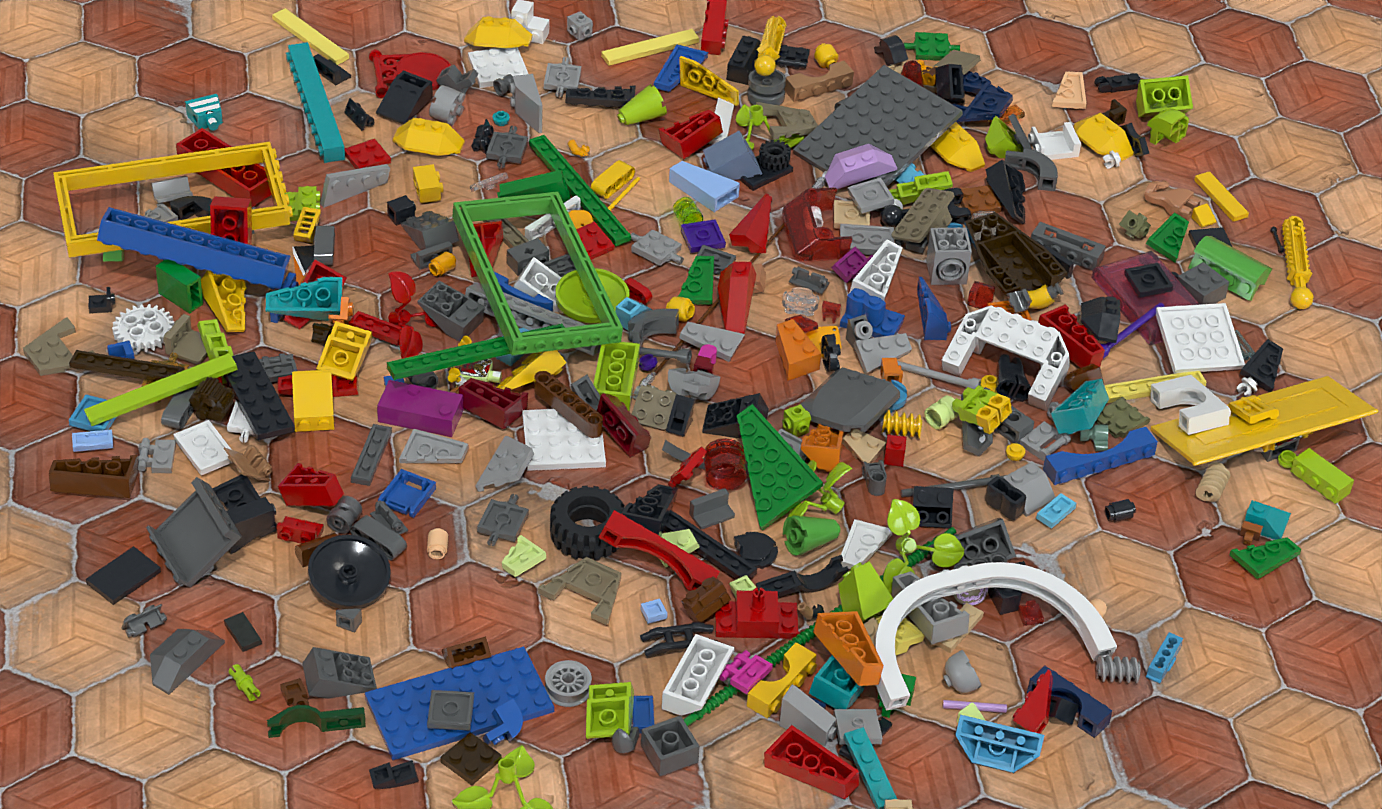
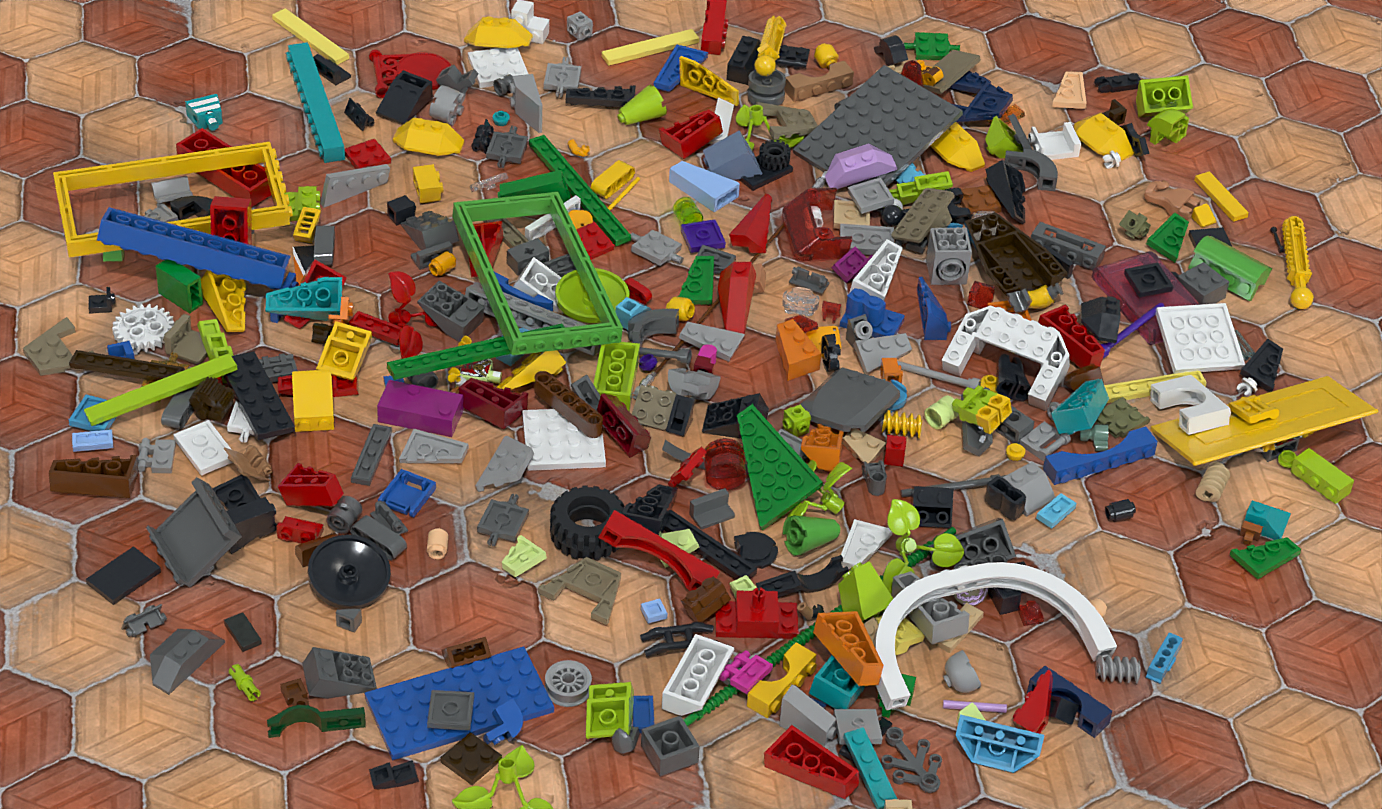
(894, 738): none -> dark grey plant
(950, 83): black slope -> none

